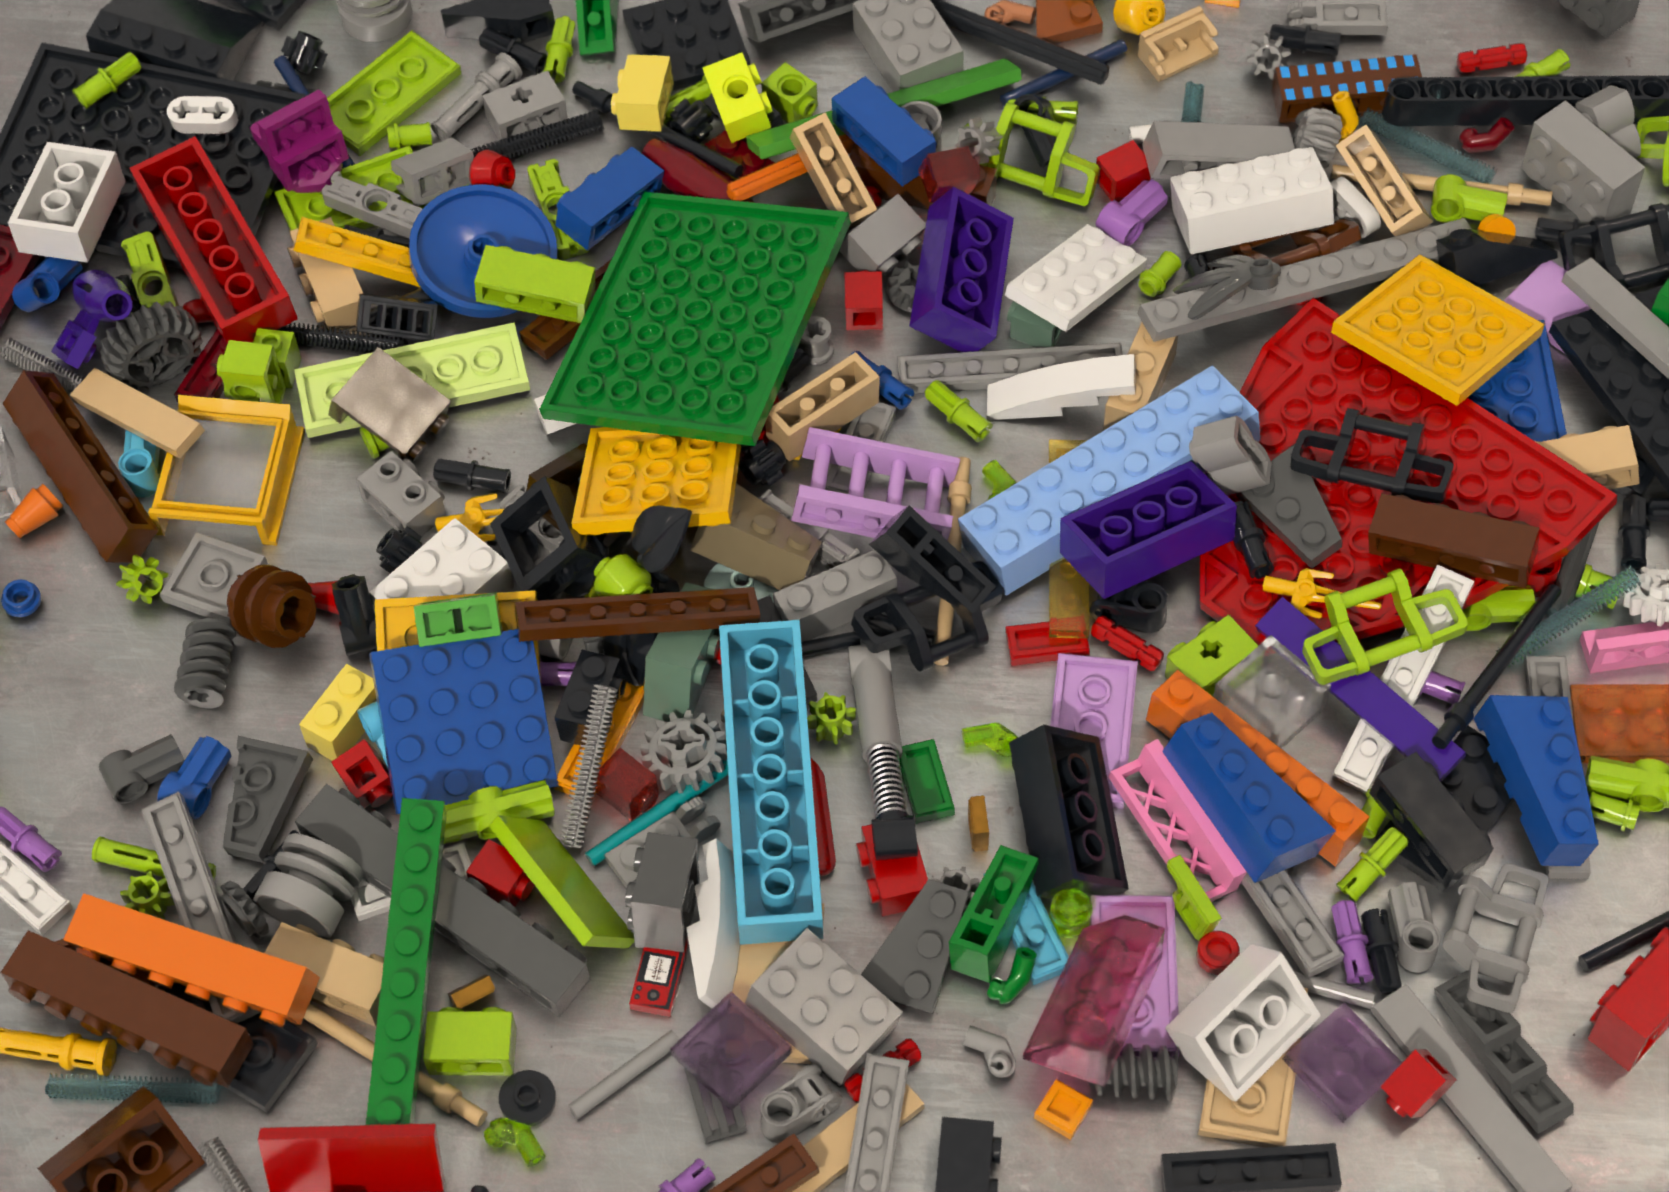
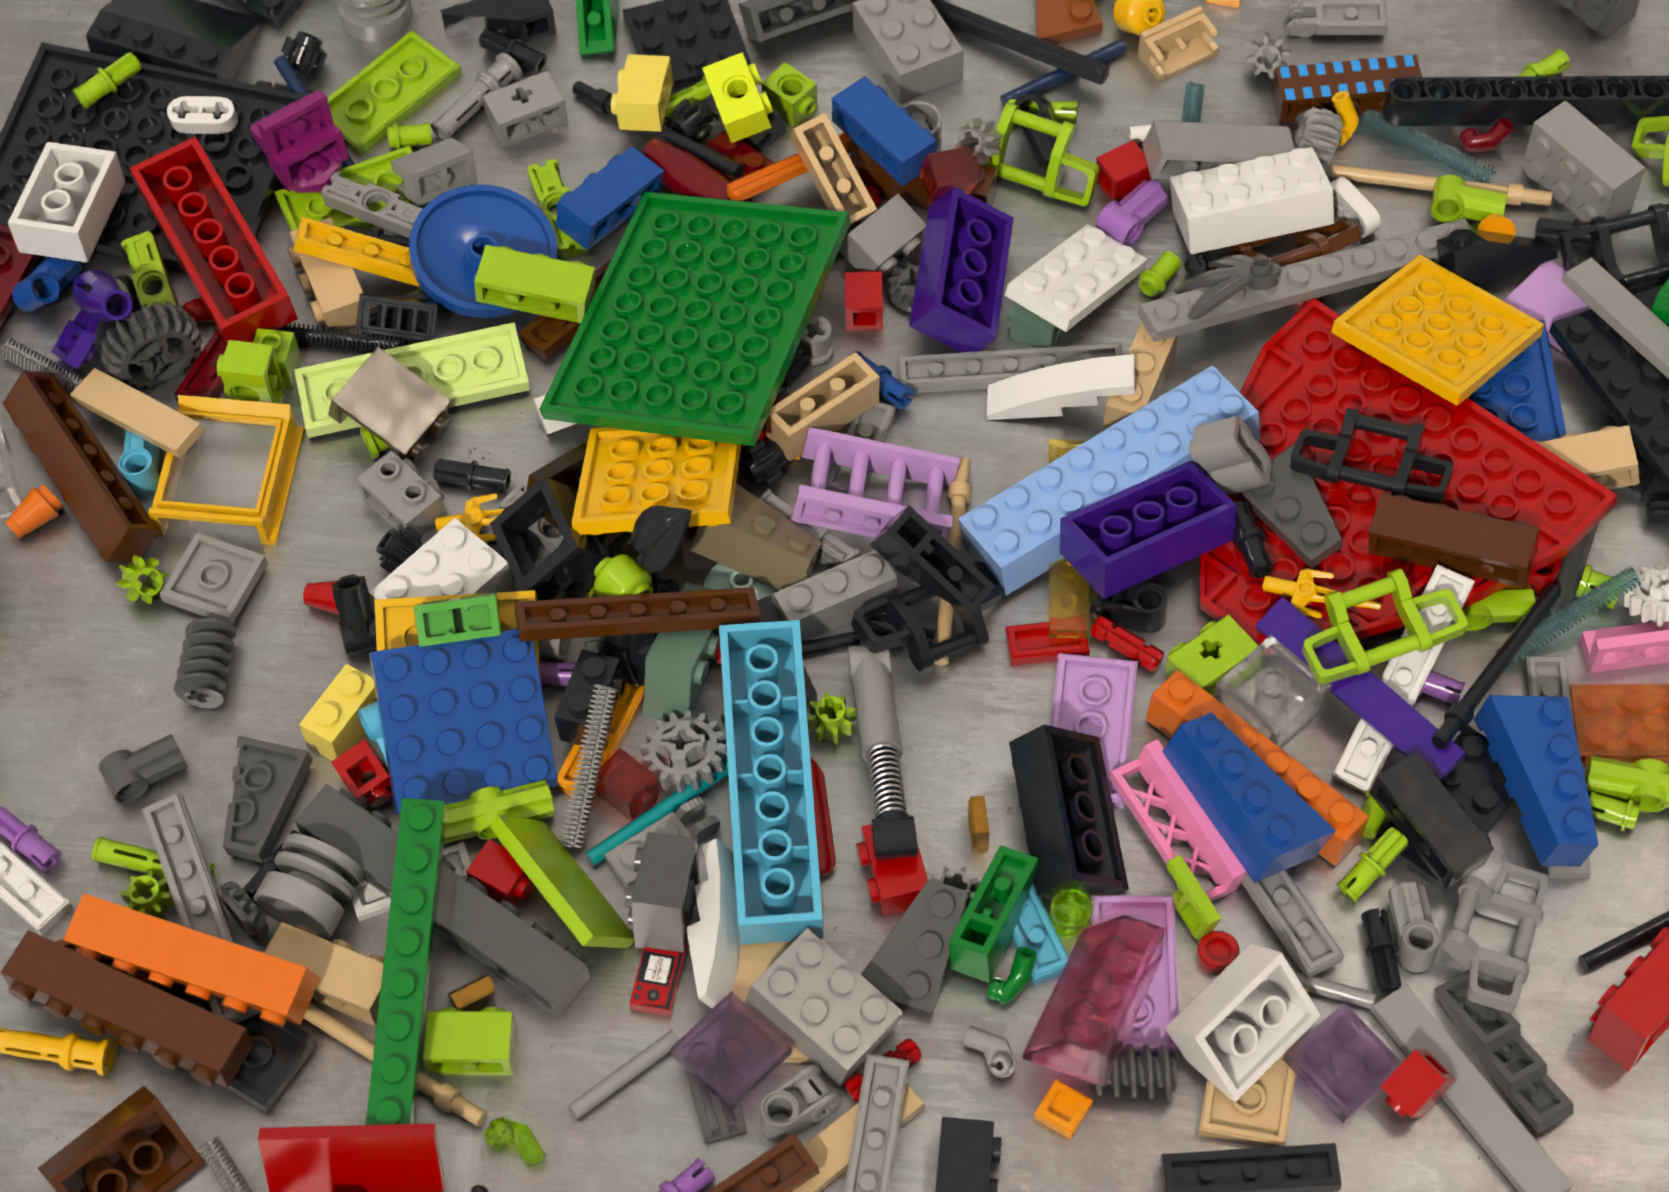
(17, 590): blue plate -> none
(120, 1089): clear light blue axle -> none
(197, 775): blue piece -> none
(271, 606): reddish brown piece -> none
(491, 169): red cone -> none
(527, 1097): black piece -> none
(545, 135): black axle -> none
(560, 47): lime axle -> none
(925, 782): green tile -> none
(936, 92): bright green tile -> none
(958, 410): lime axle -> none
(992, 735): clear neon green arm -> none
(998, 477): clear neon green arm -> none
(1008, 11): nougat arm -> none
(1306, 39): black axle -> none
(1351, 942): medium lavender axle -> none
(1383, 182): tan brick -> none
(1491, 58): red axle -> none
(1614, 115): light grey brick -> none
(1634, 532): black axle -> none

